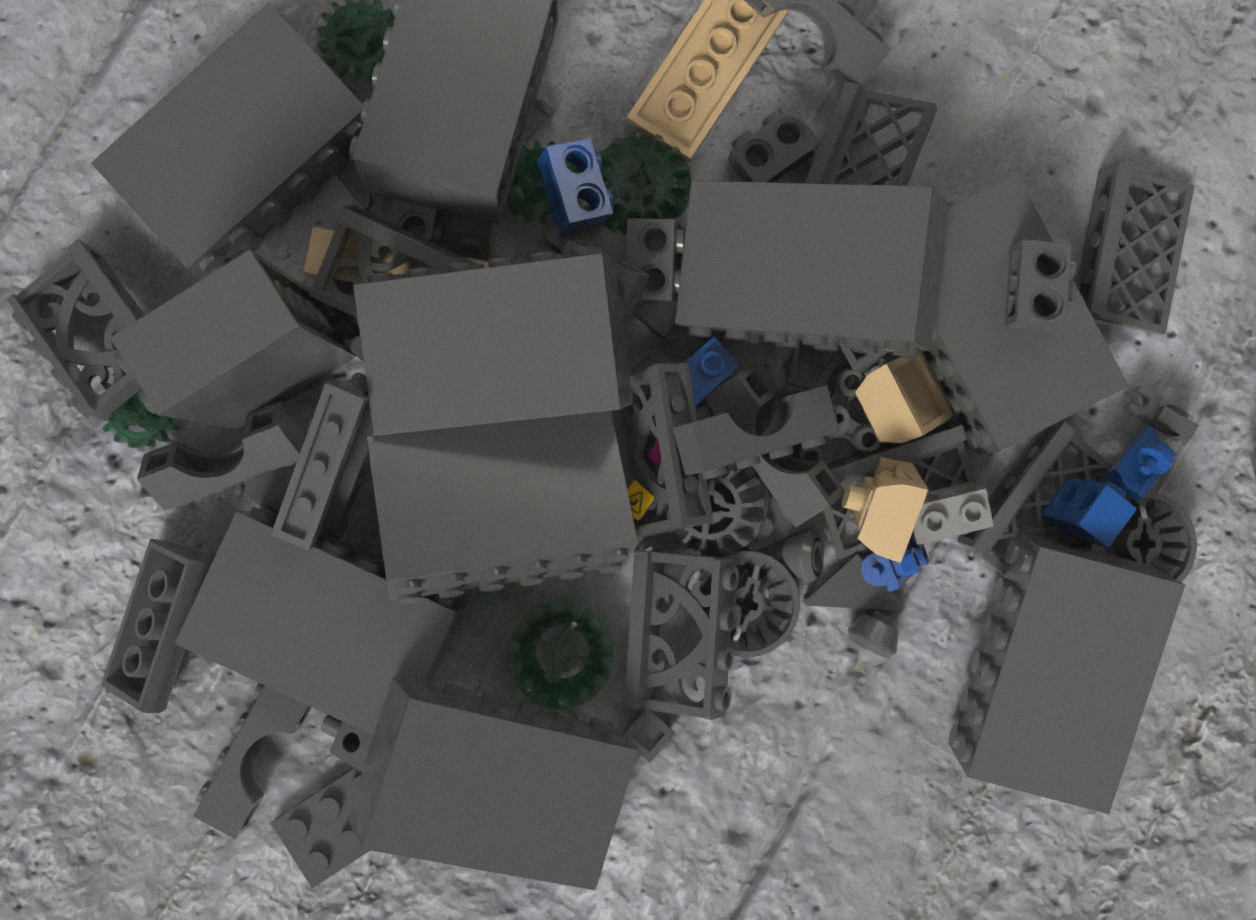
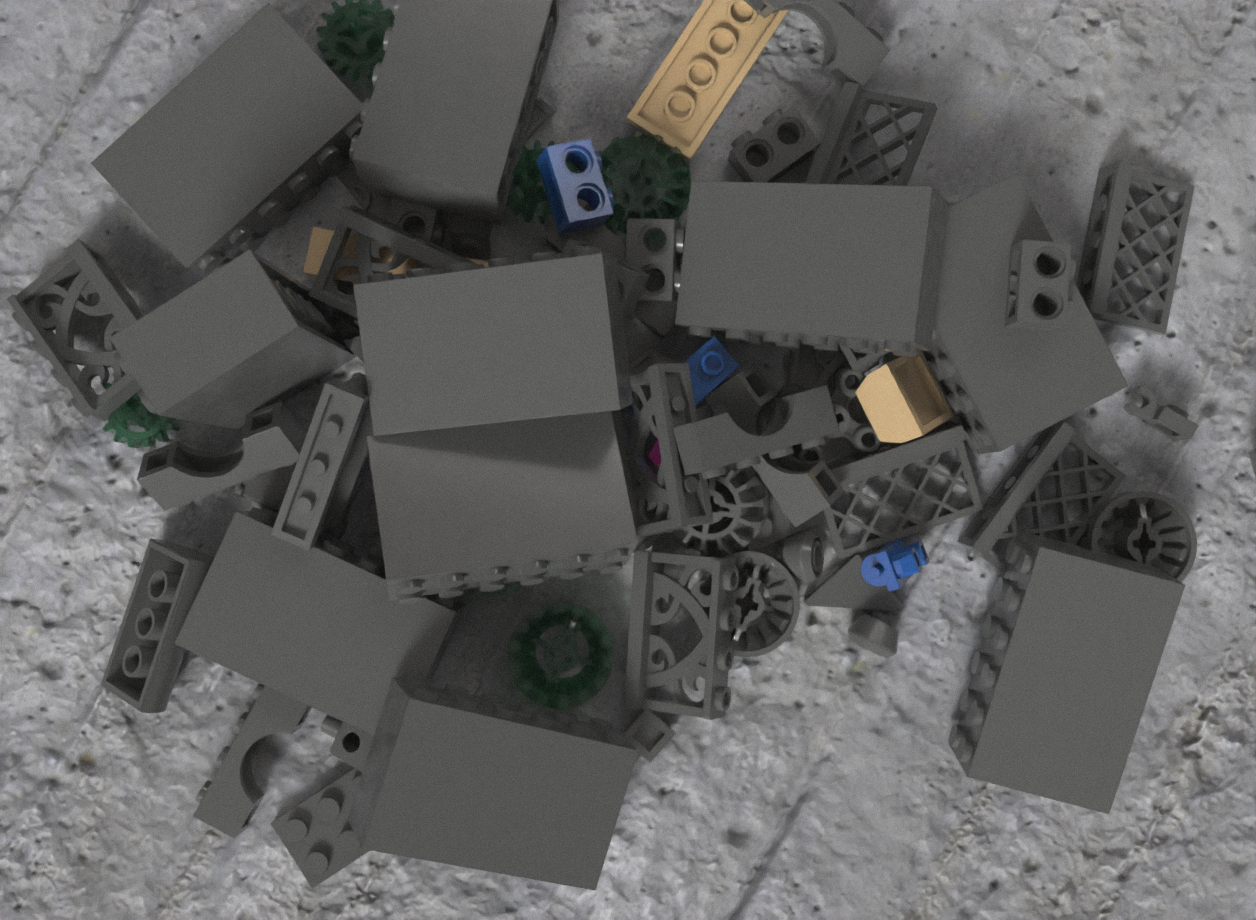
(639, 499): yellow sticker -> none
(887, 507): tan brick -> none
(952, 513): light grey brick -> none
(1090, 510): blue brick -> none
(1141, 464): blue hips -> none

